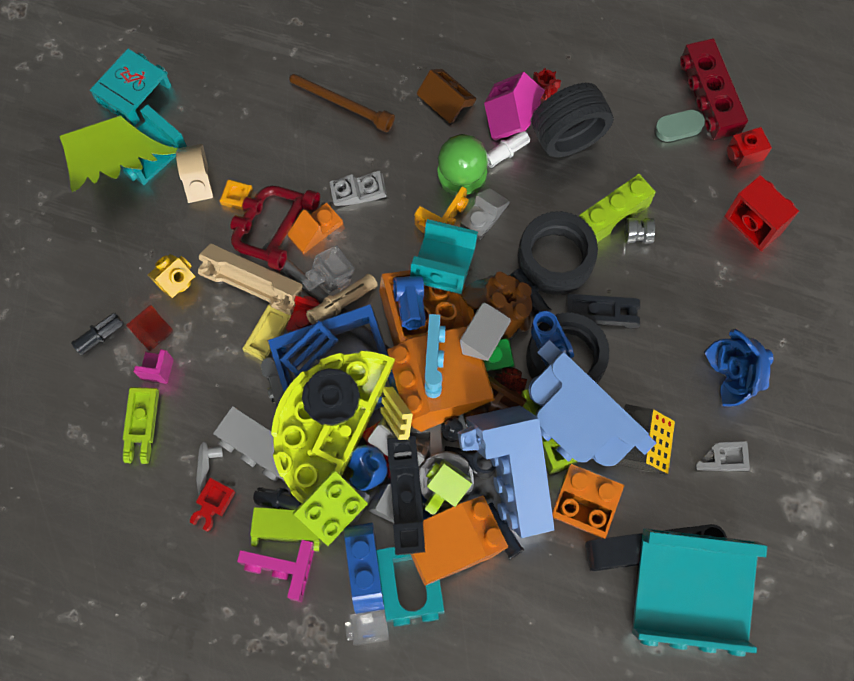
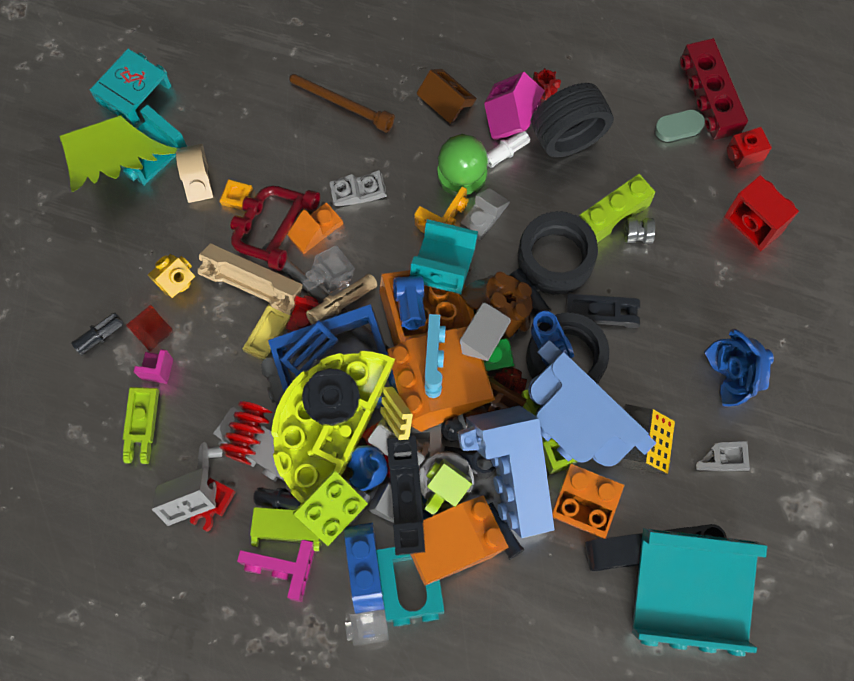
(184, 497): none -> light grey hinge
(244, 431): none -> red piece

